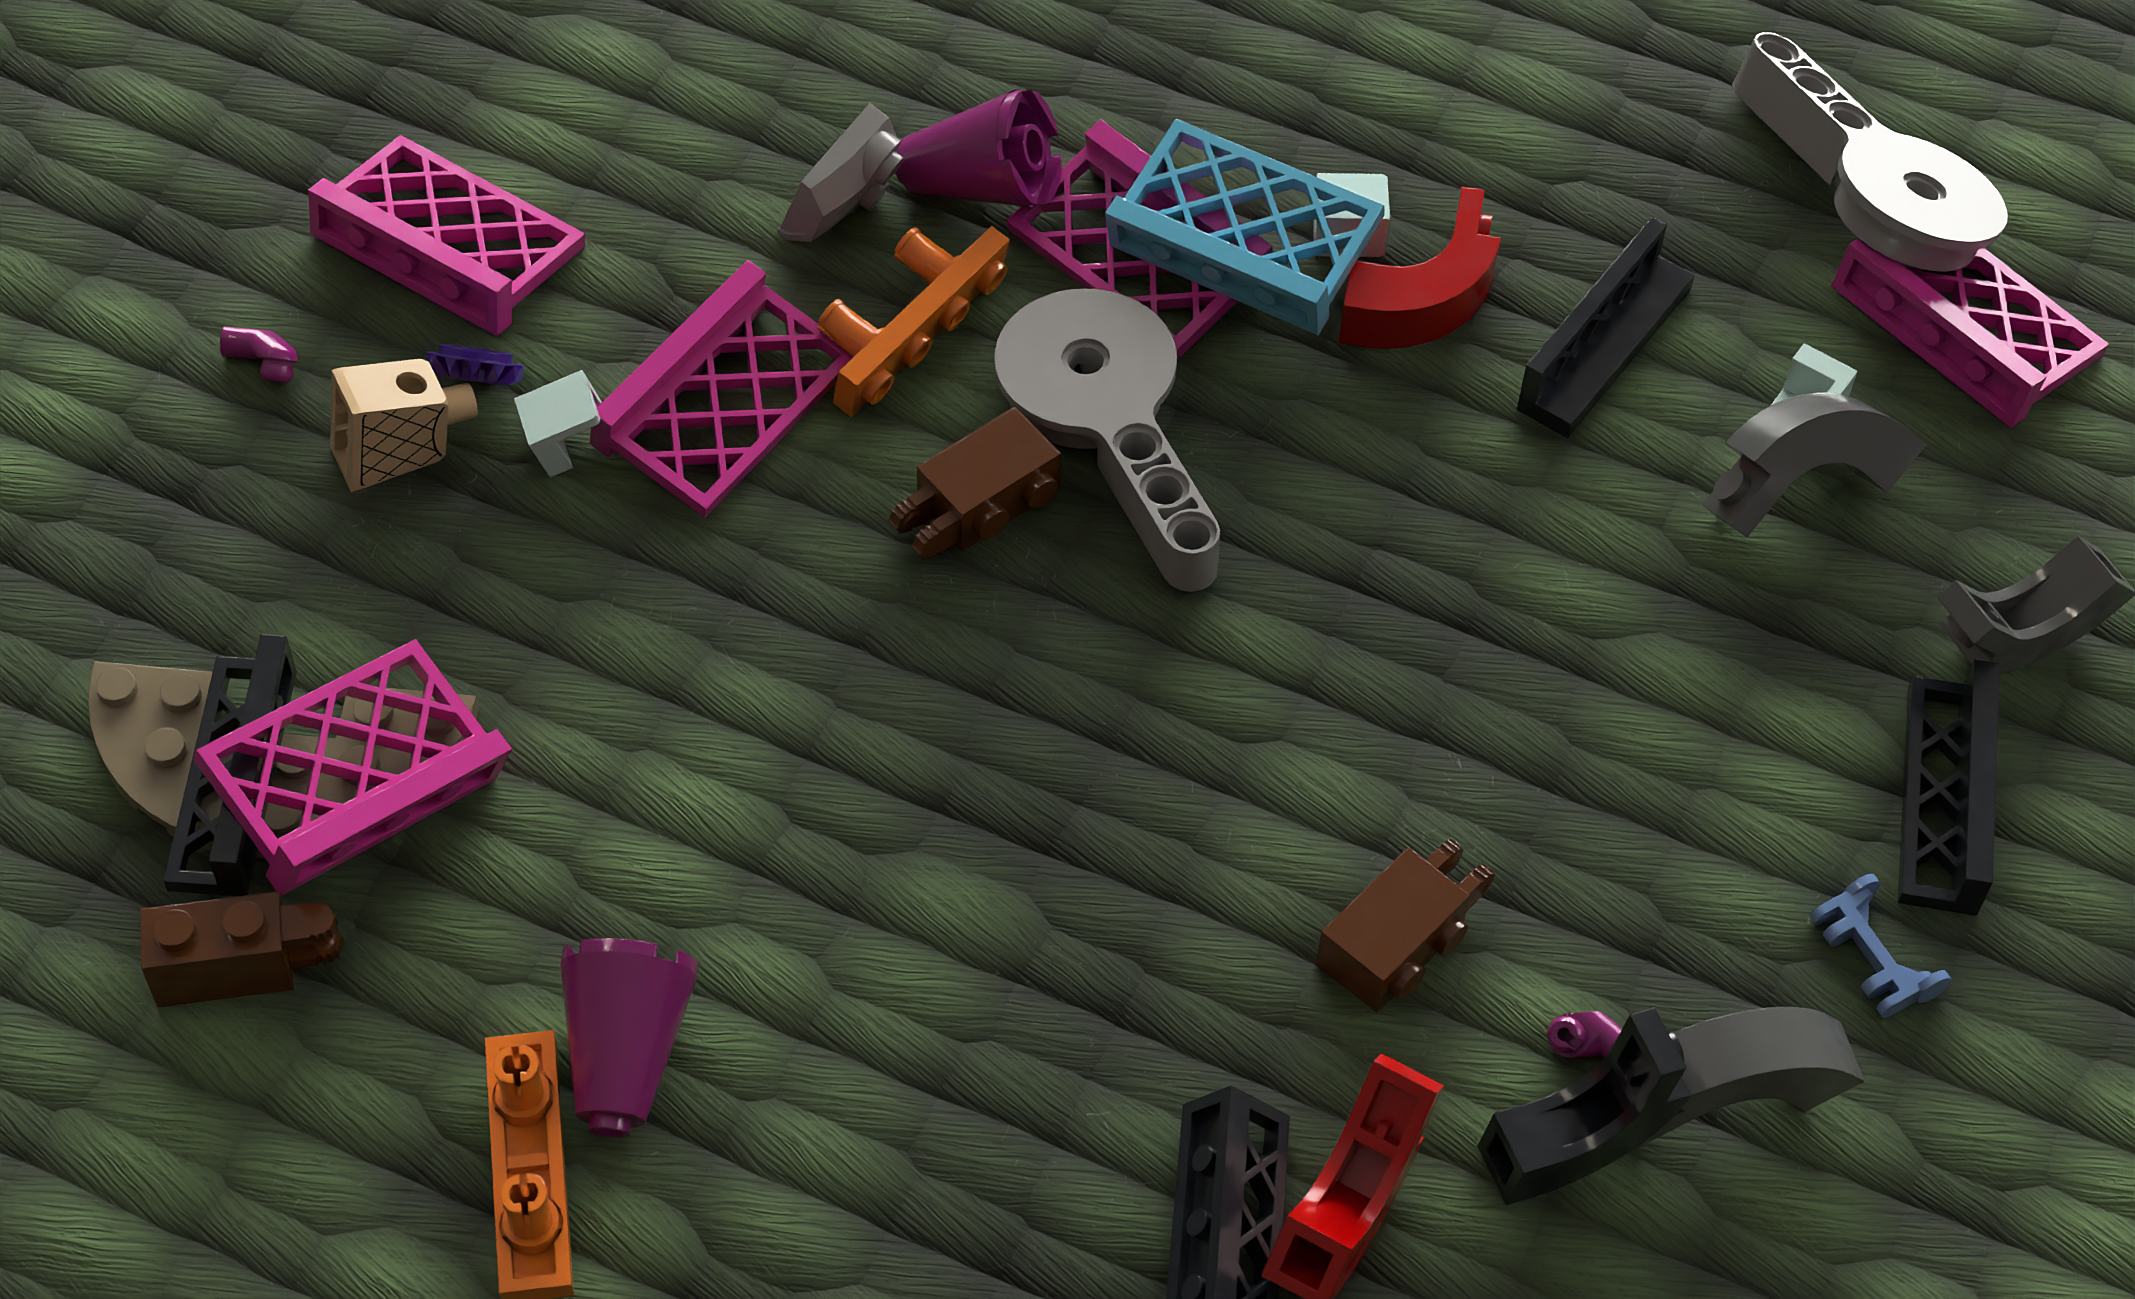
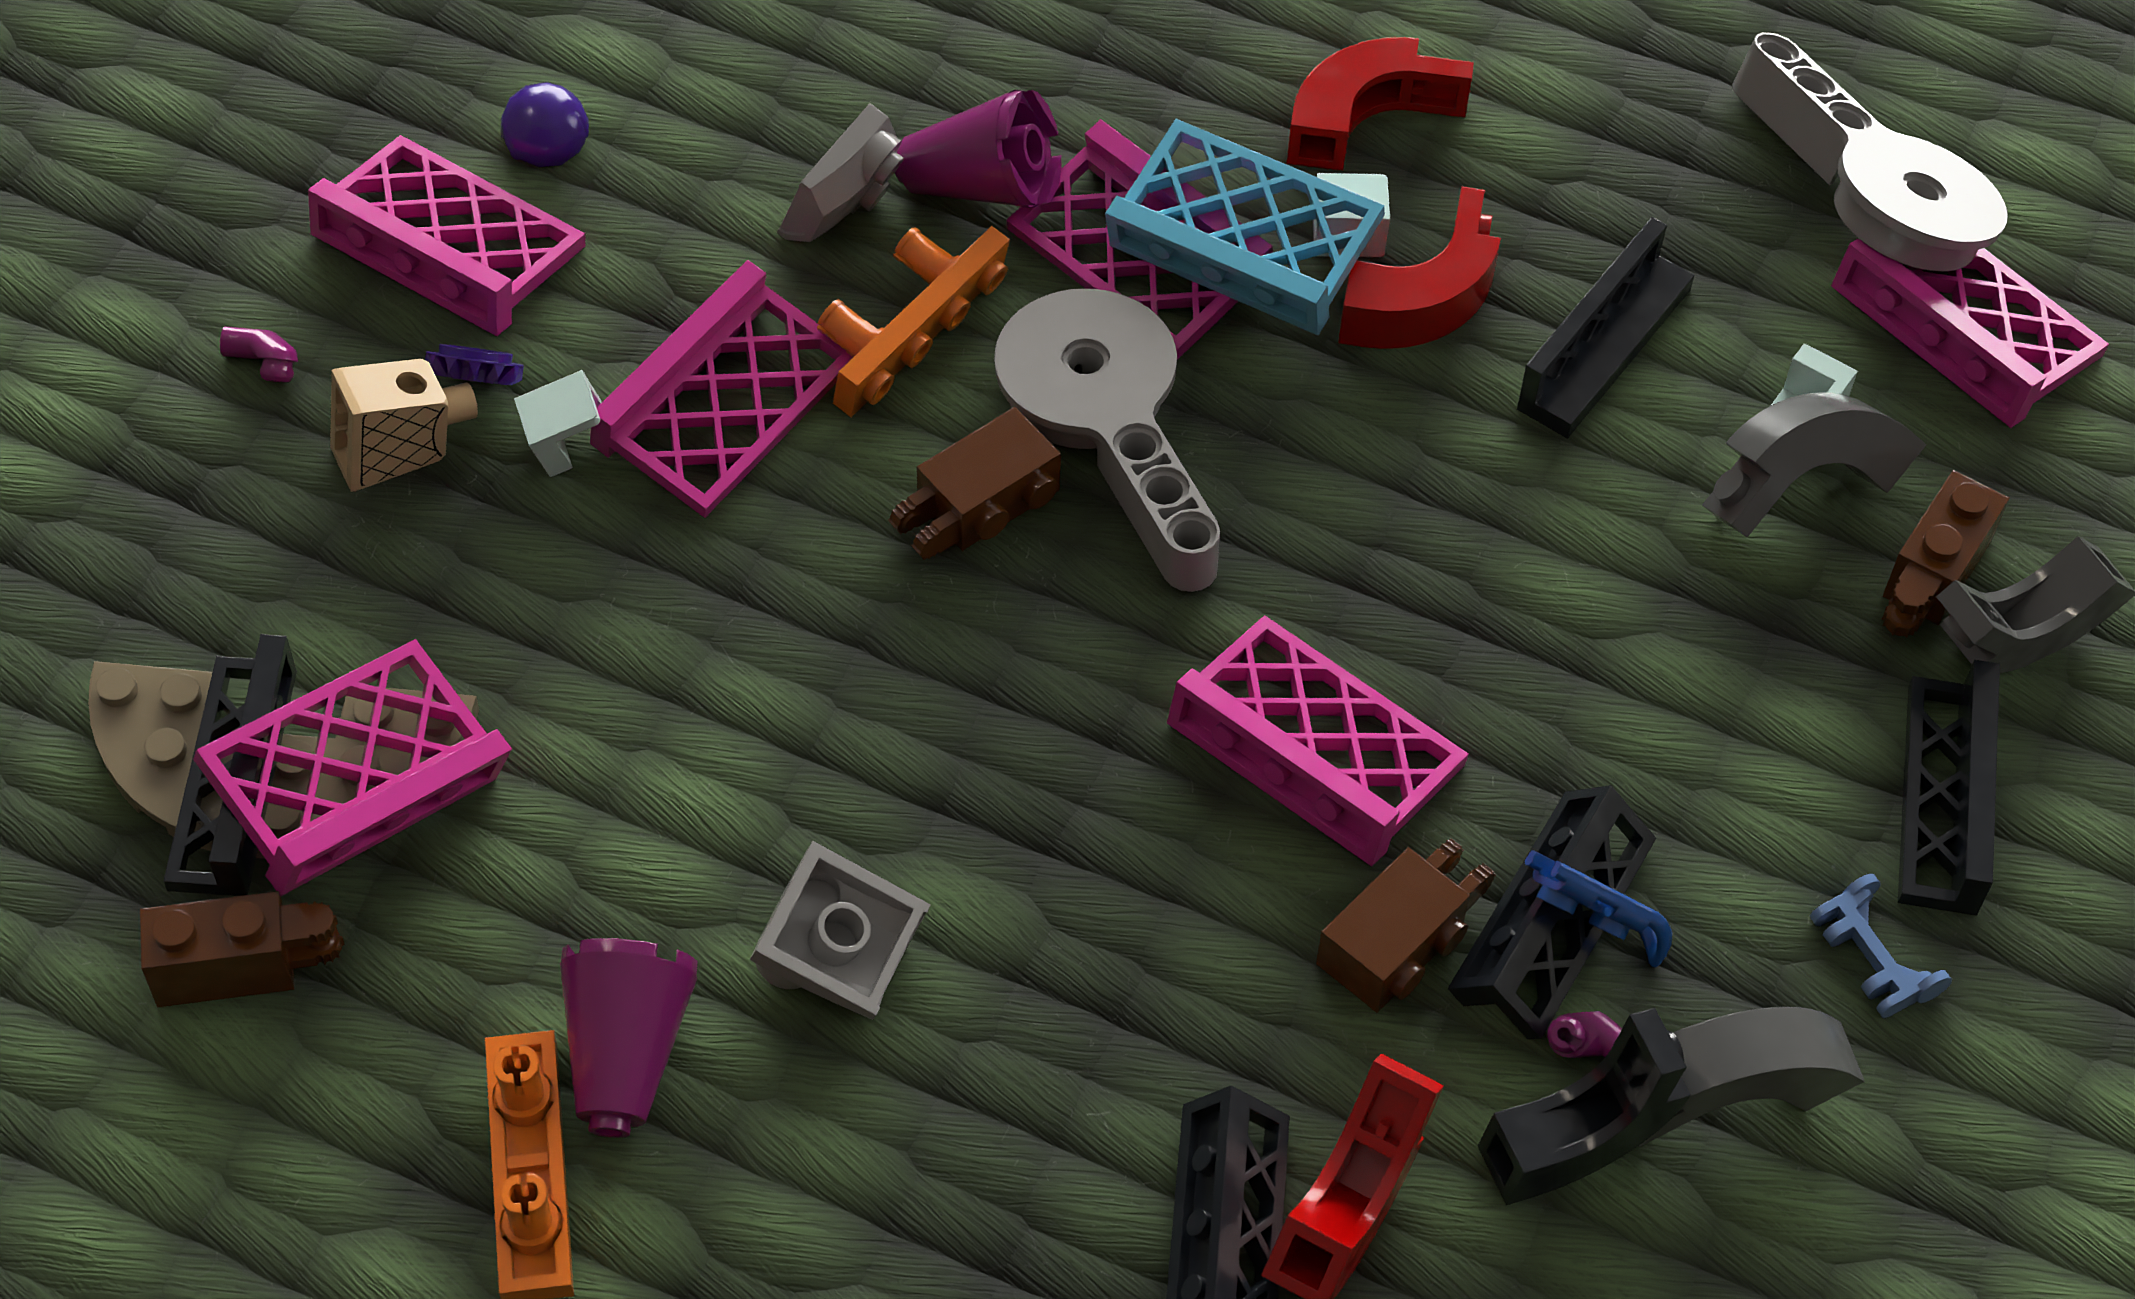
(544, 125): none -> dark purple hair
(838, 932): none -> light grey slope
(1288, 763): none -> dark pink fence
(1368, 81): none -> red arch
(1523, 923): none -> black fence
(1611, 909): none -> blue piece
(1941, 550): none -> reddish brown hinge

